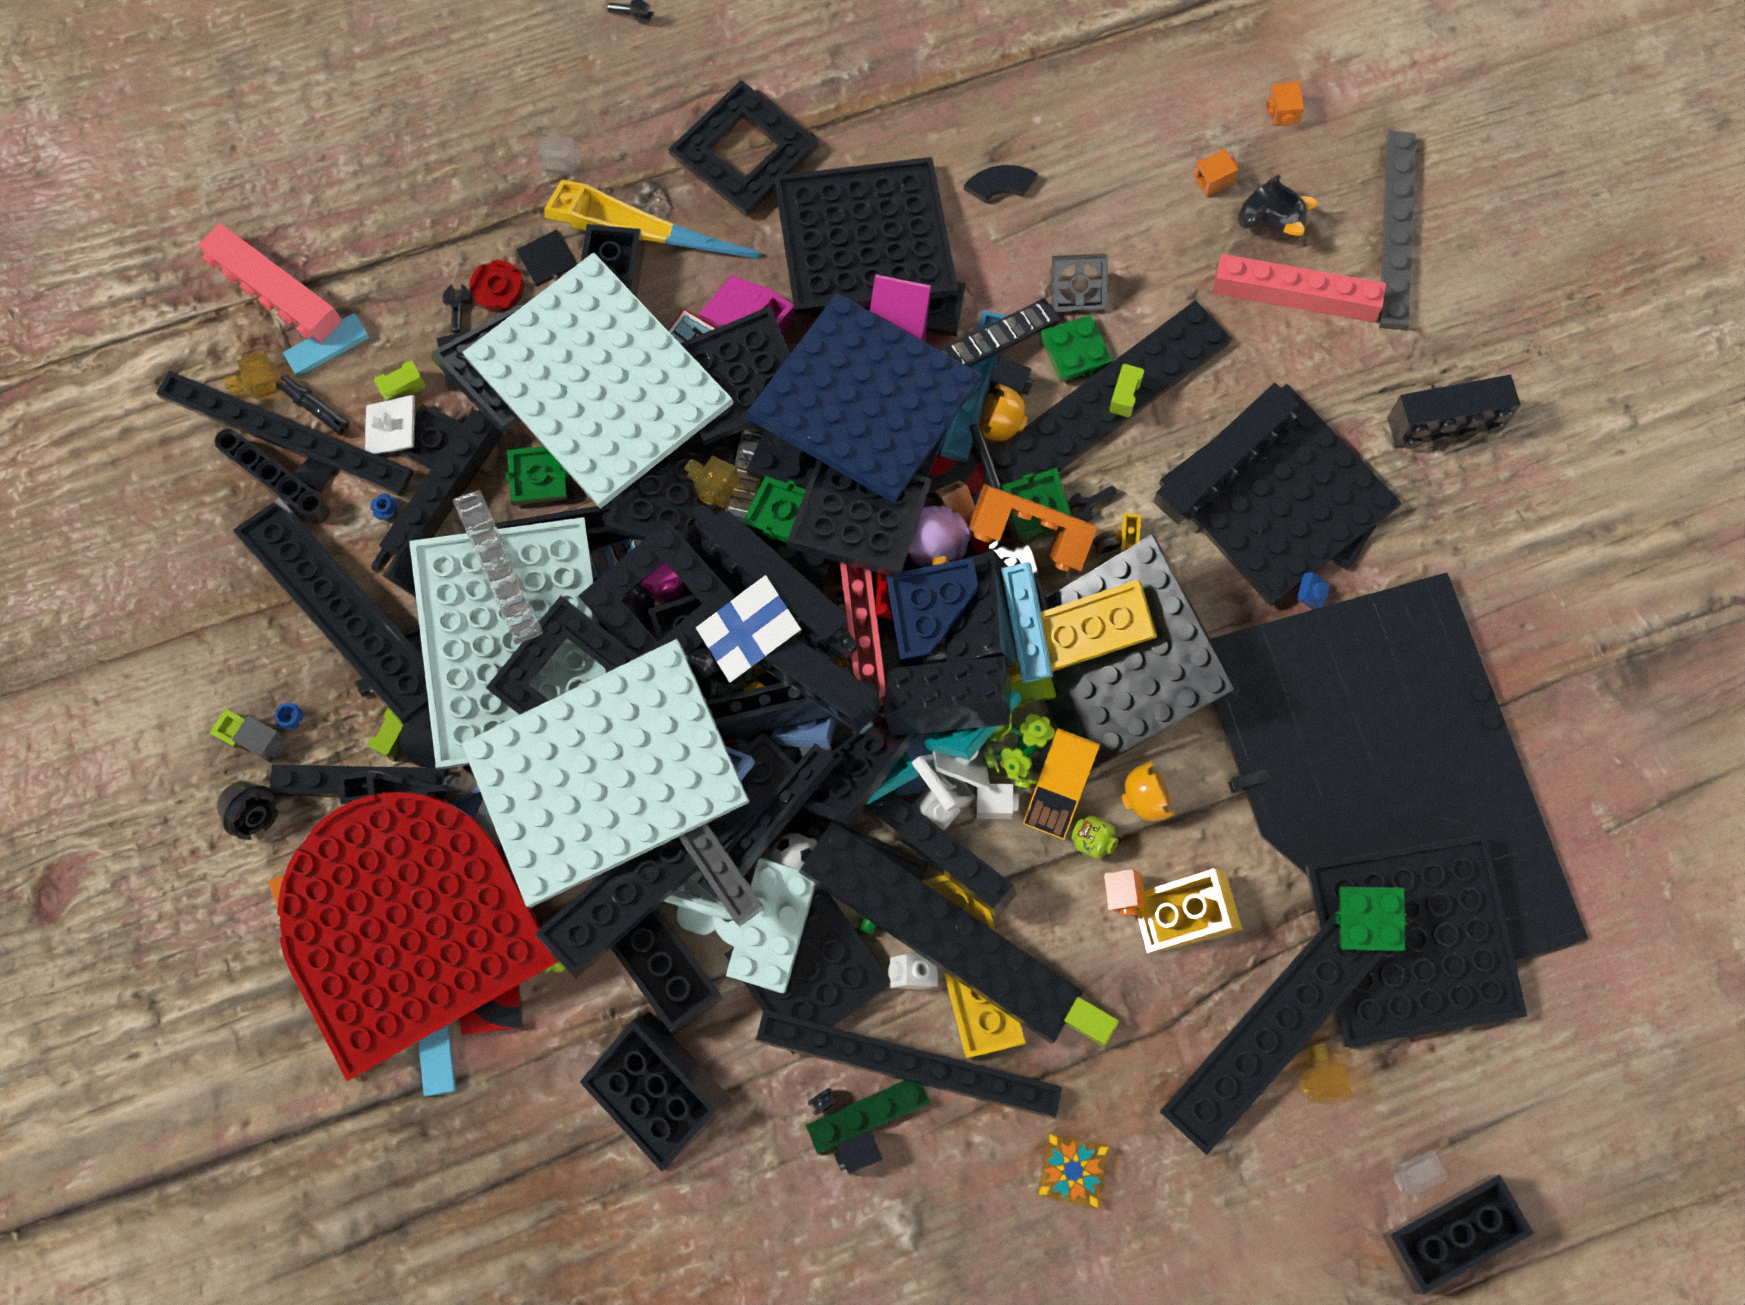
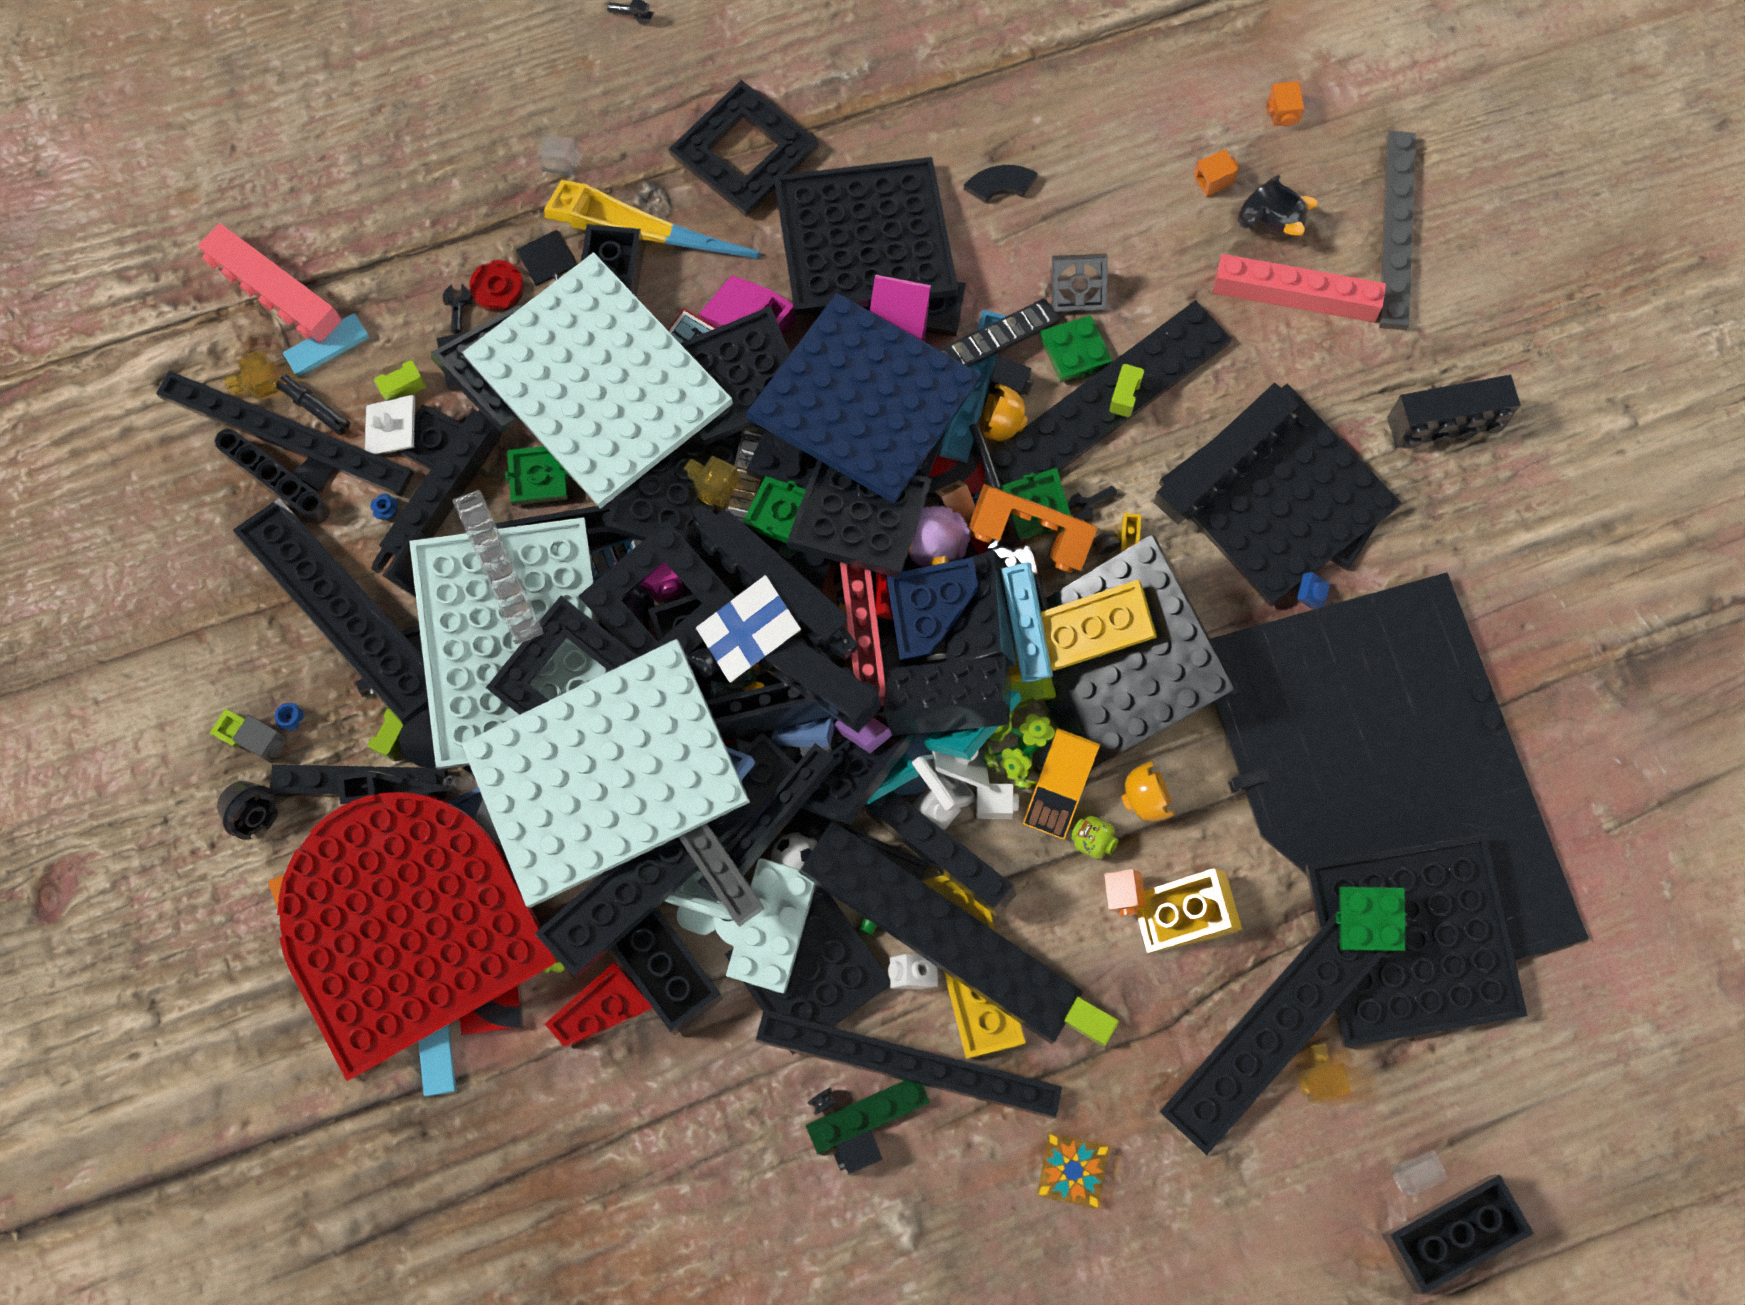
(598, 1007): none -> red wing
(655, 1090): black slope -> none
(869, 737): none -> medium lavender tile

